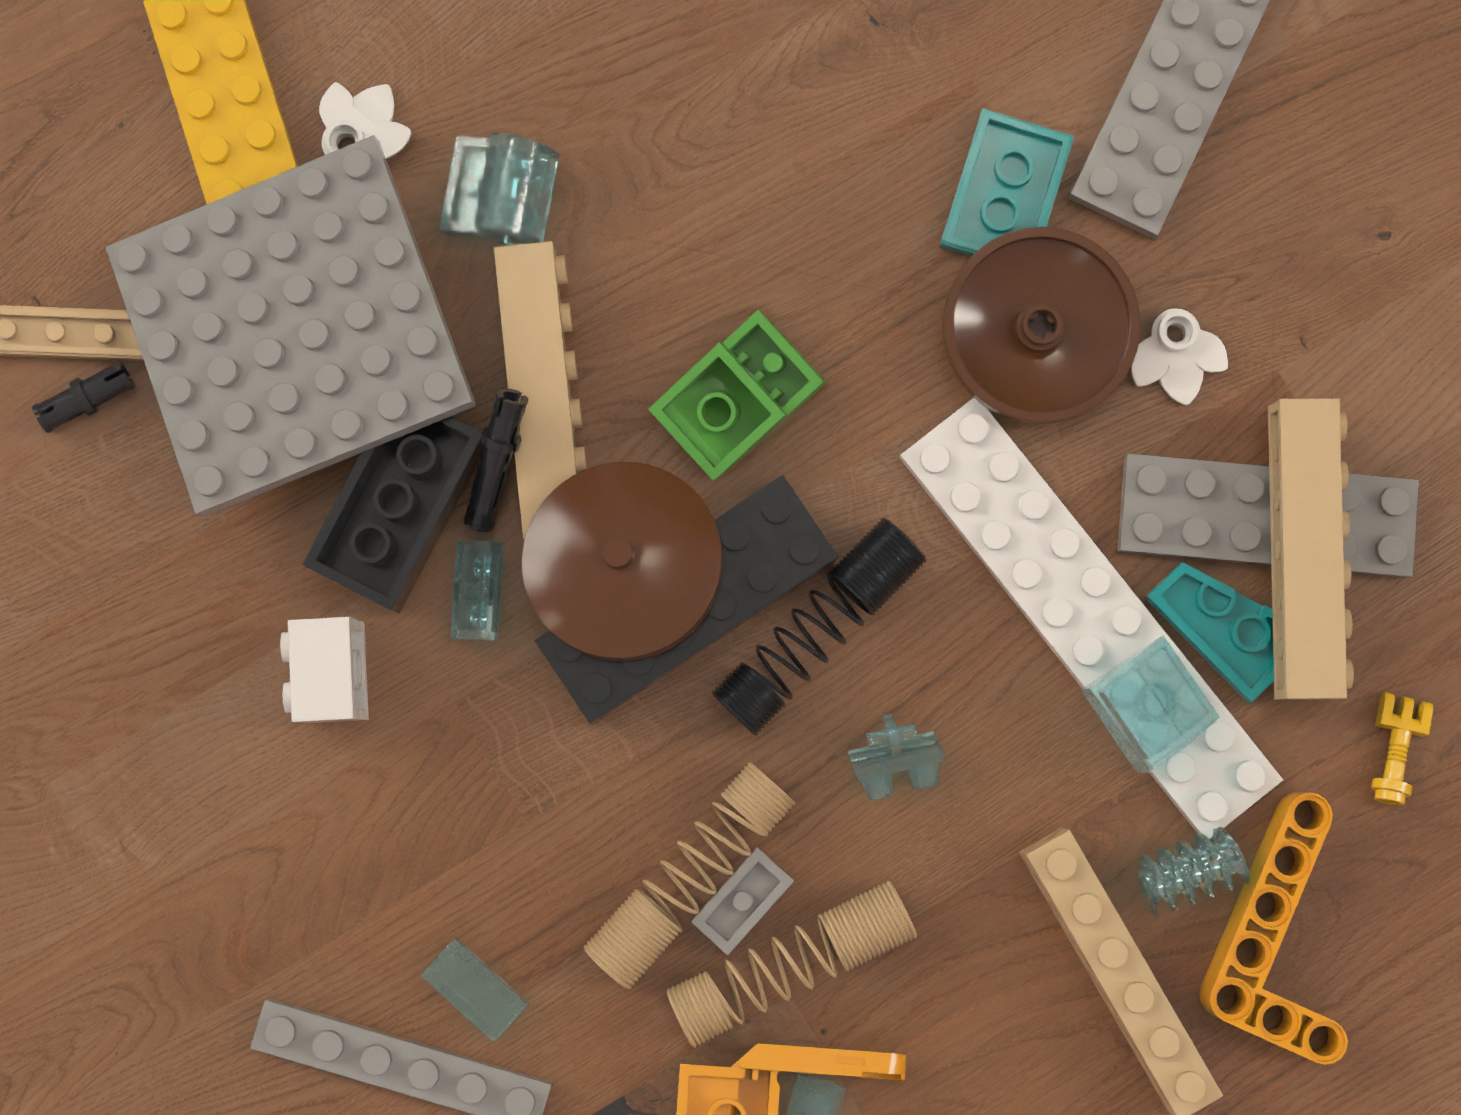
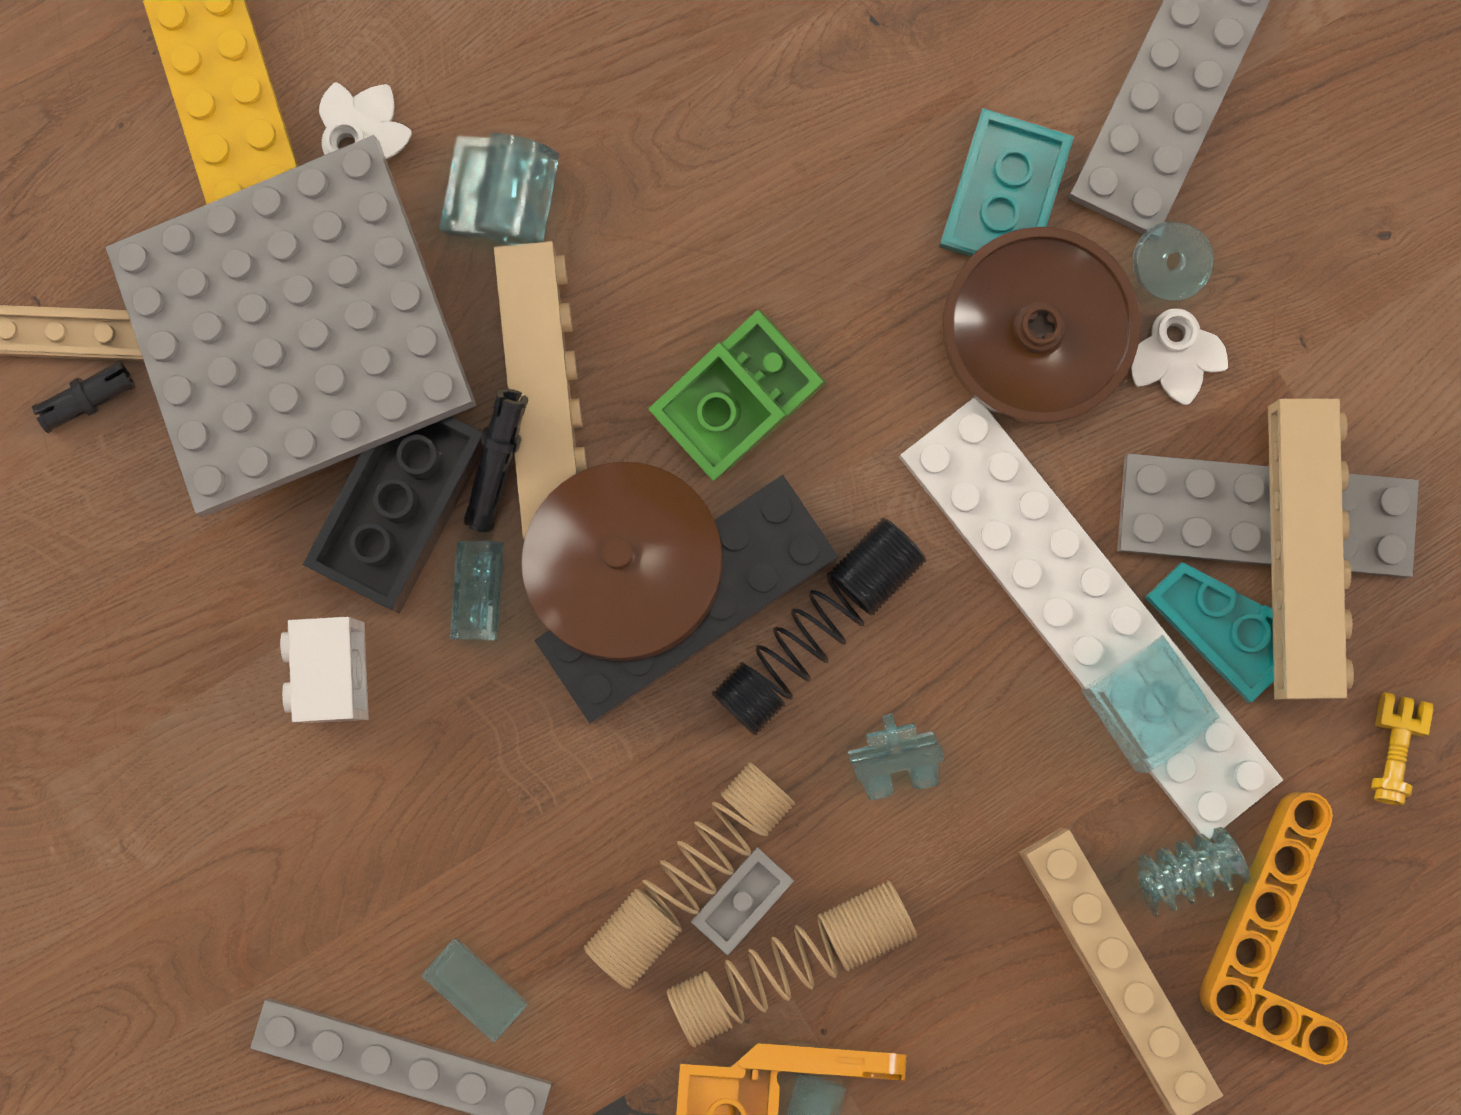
(1194, 265): none -> clear light blue piece

